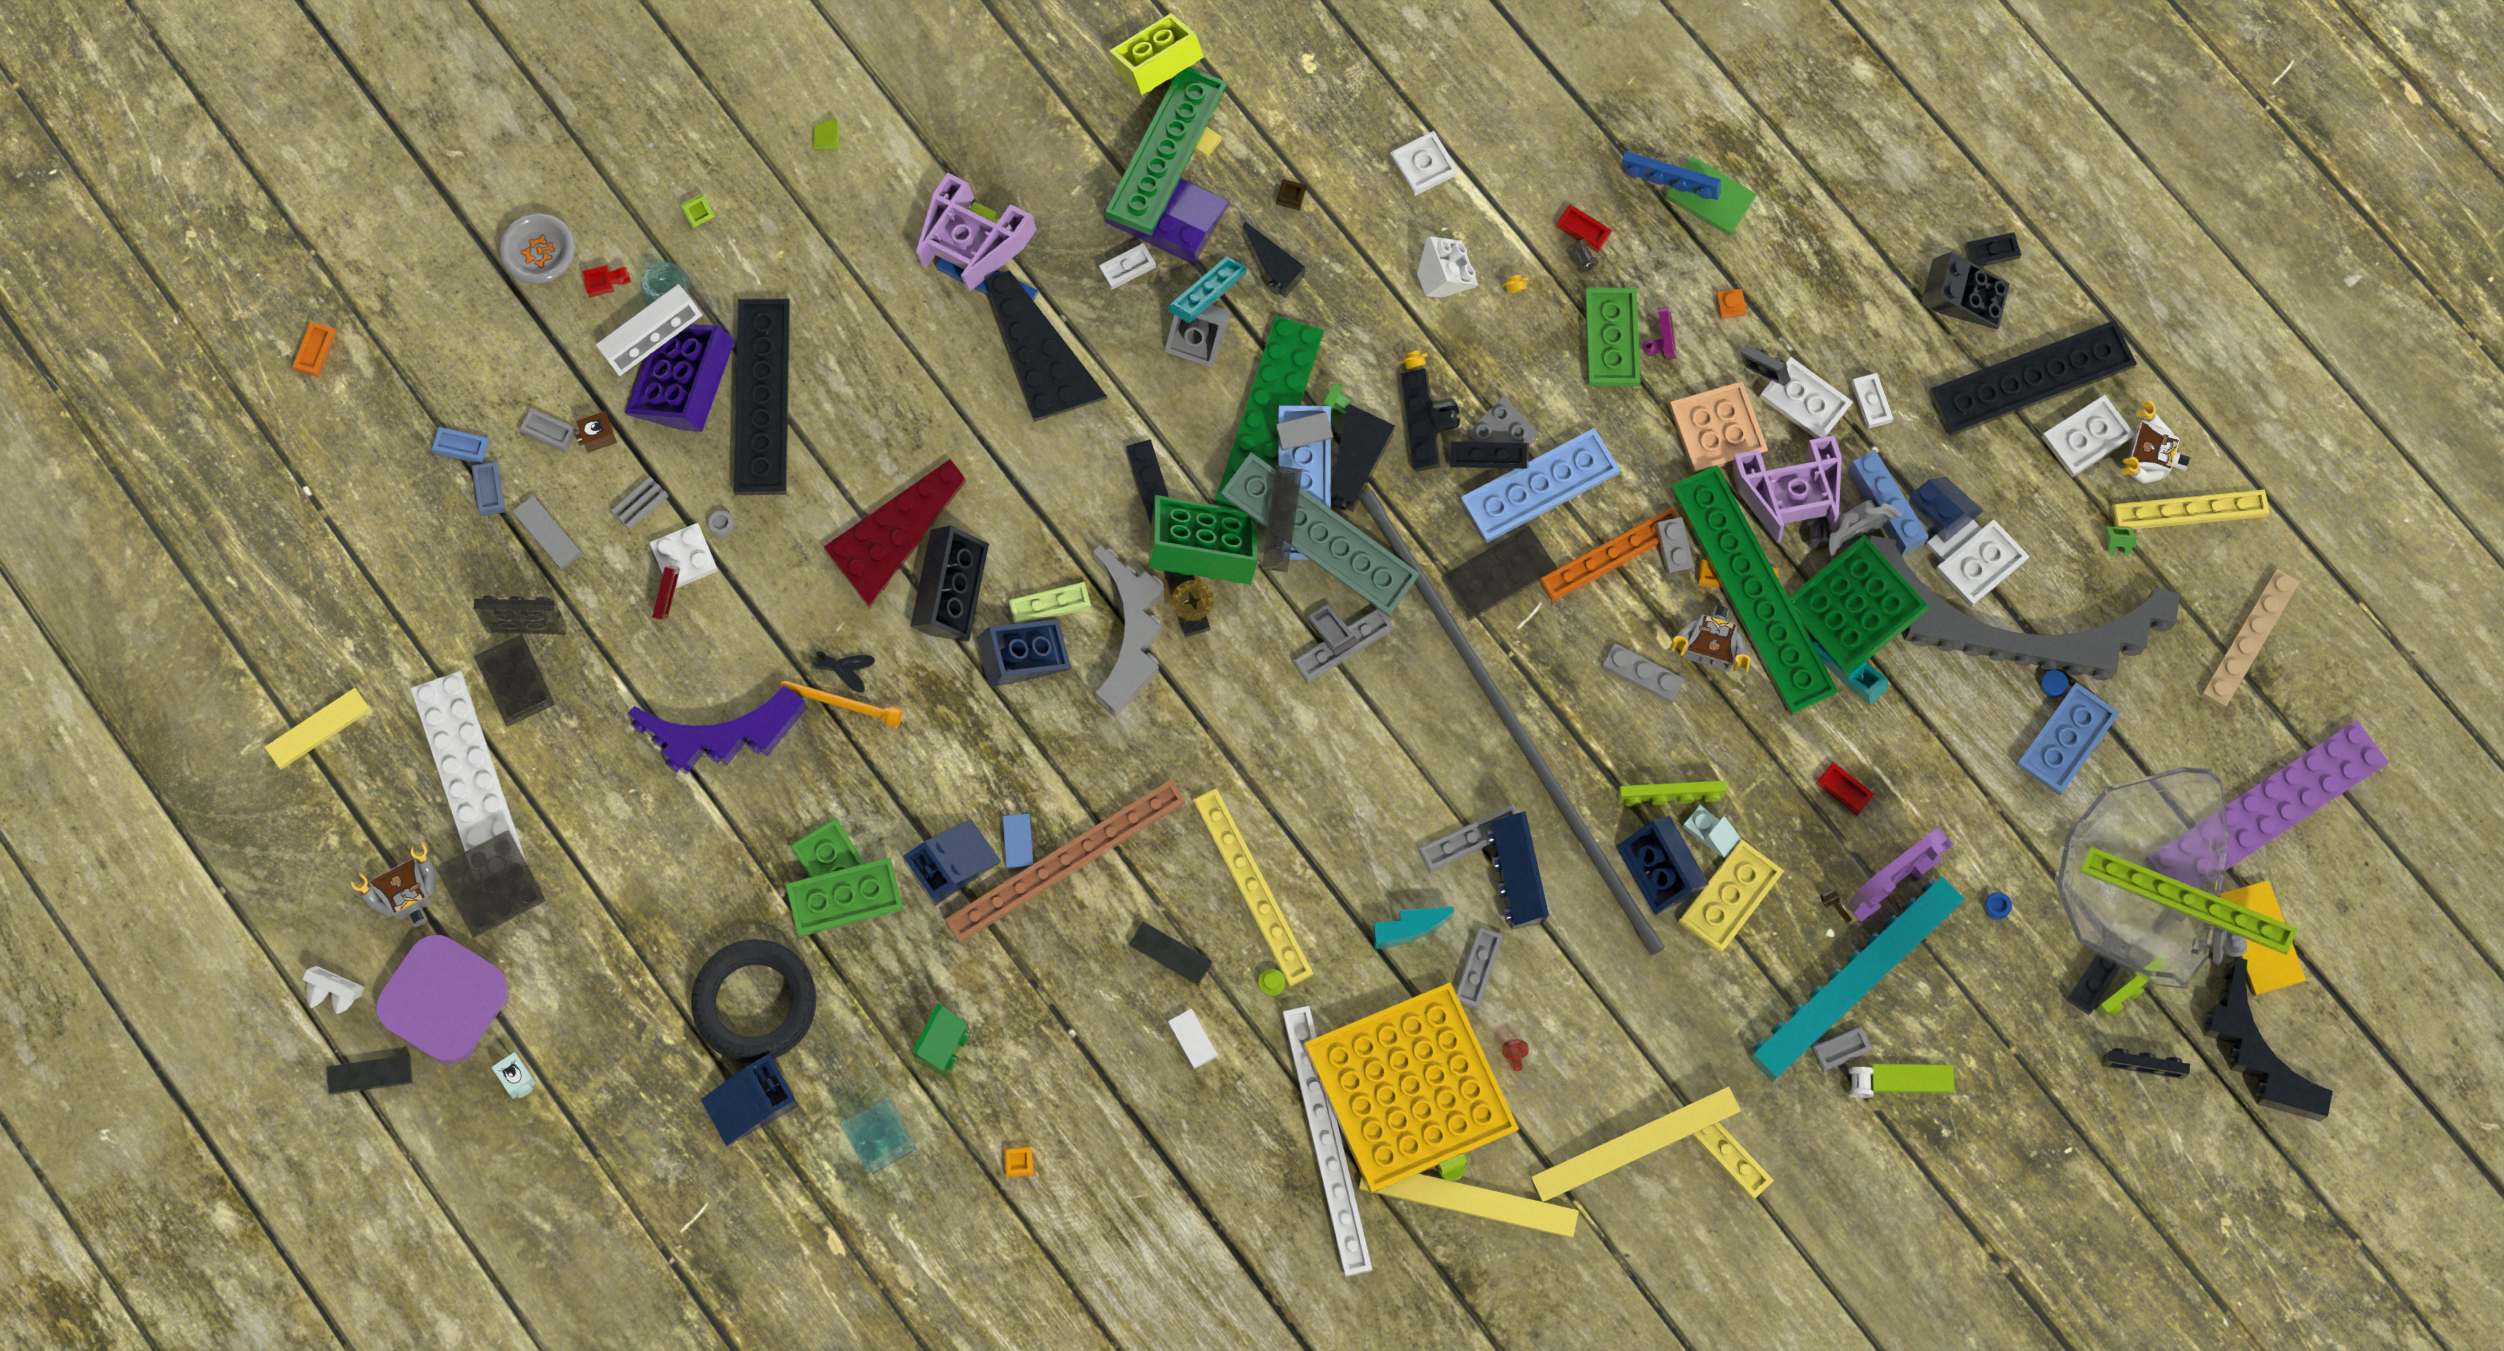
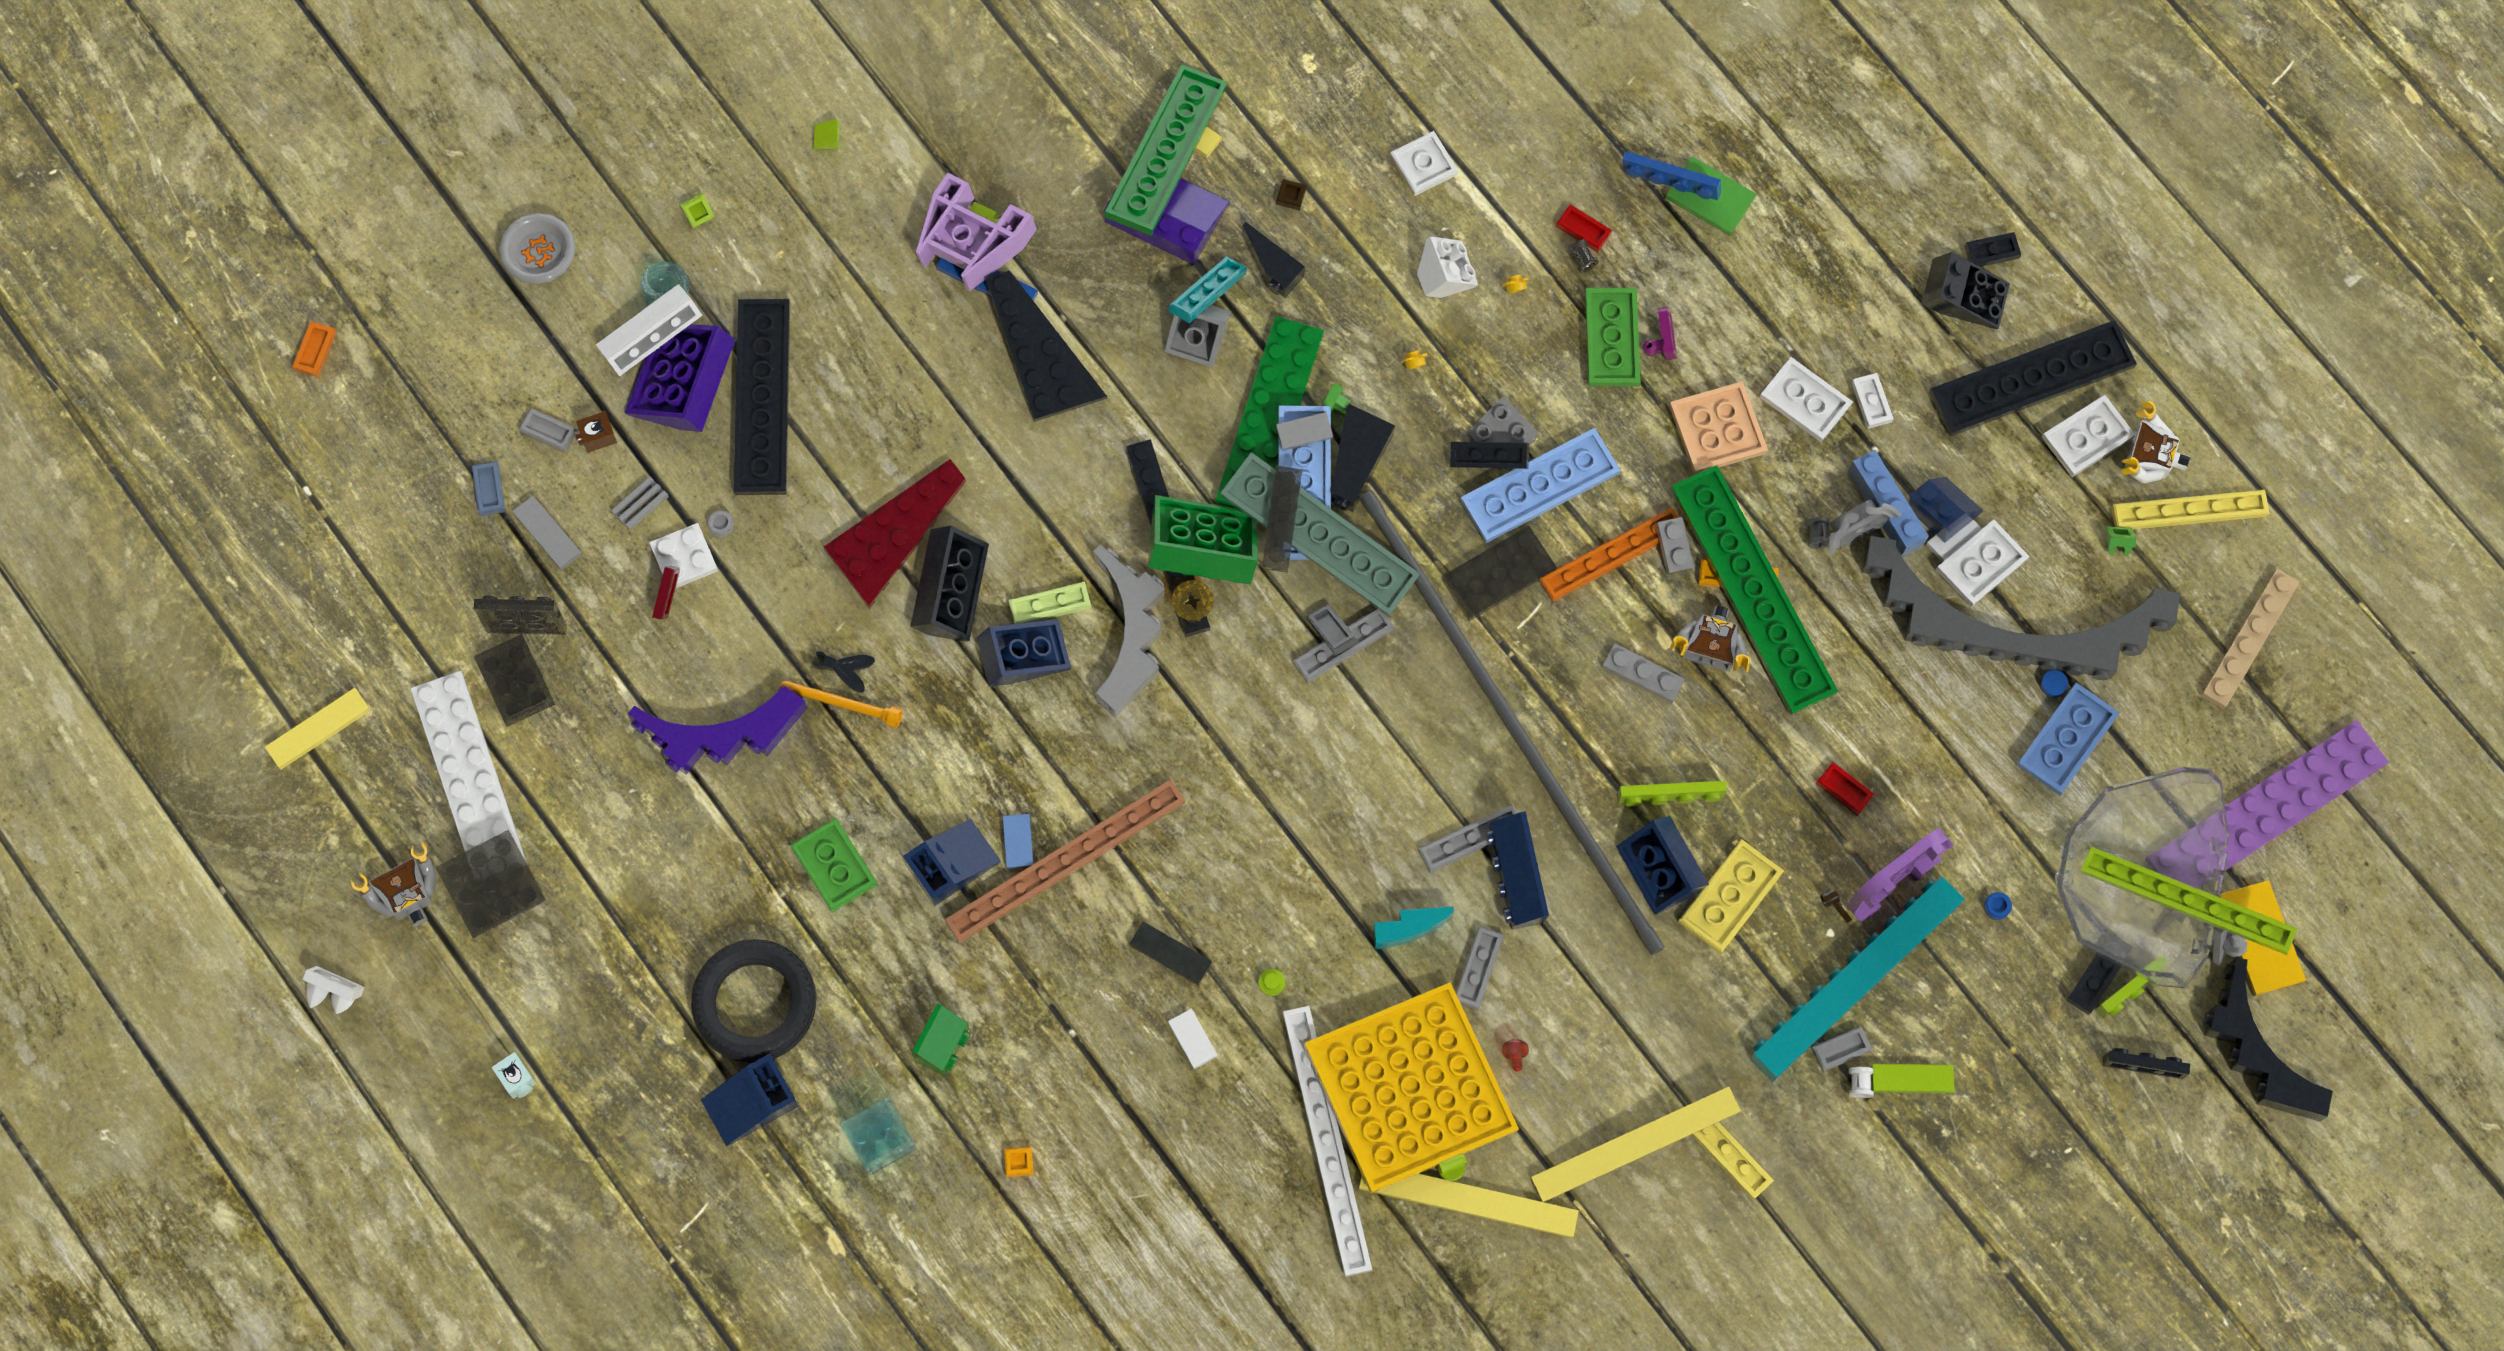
(369, 1074): pearl dark grey tile -> none
(442, 999): medium lavender tile -> none
(460, 445): medium blue tile -> none
(601, 279): red plate -> none
(844, 897): bright green plate -> none
(1127, 266): white plate -> none
(1156, 54): neon yellow brick -> none
(1253, 887): light yellow tile -> none
(1426, 419): black plate -> none
(1712, 832): light aqua slope -> none
(1731, 303): orange plate -> none
(1765, 365): black plate -> none
(1792, 491): lavender wedge -> none
(1857, 605): green plate -> none
(1864, 681): teal slope -> none

